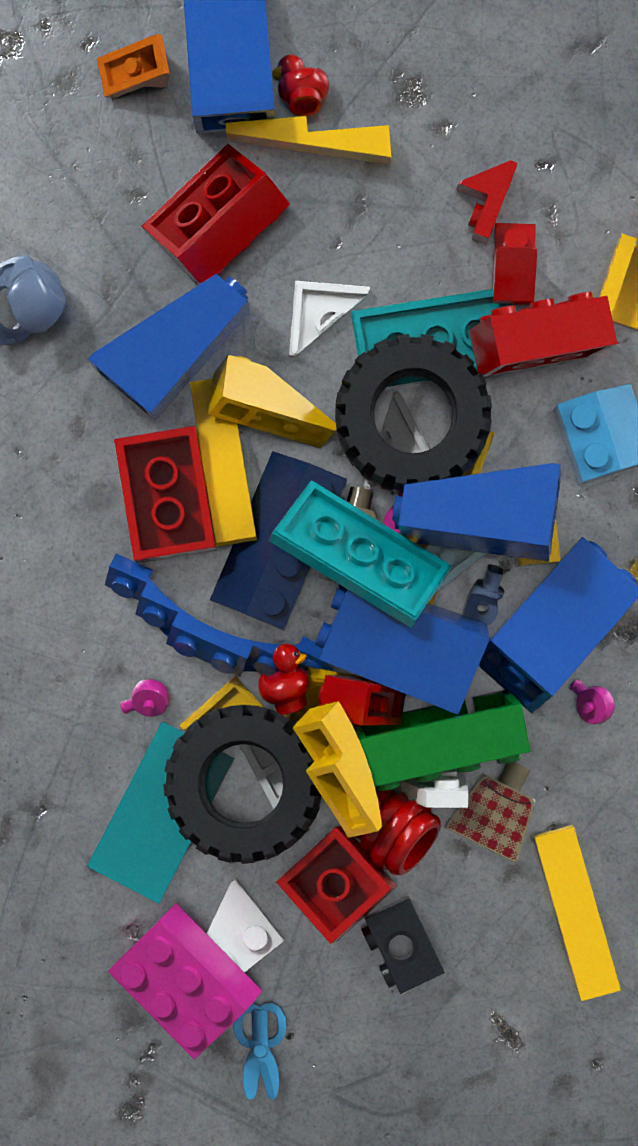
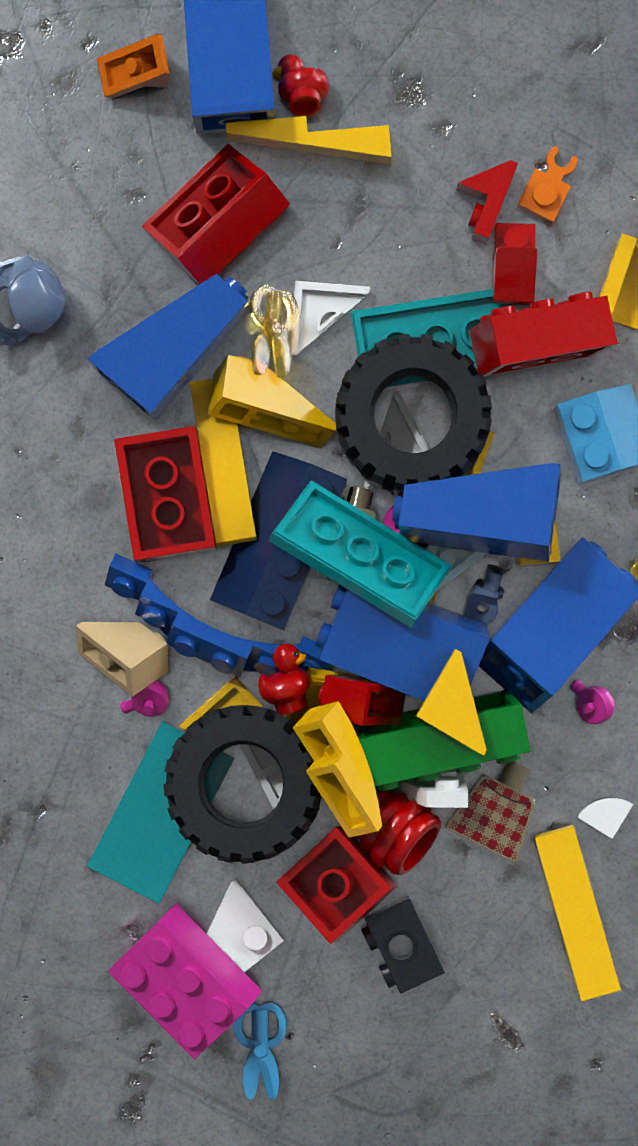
(124, 652): none -> tan slope
(273, 336): none -> clear yellow piece
(452, 706): none -> yellow tile
(546, 190): none -> orange plate
(606, 814): none -> white tile

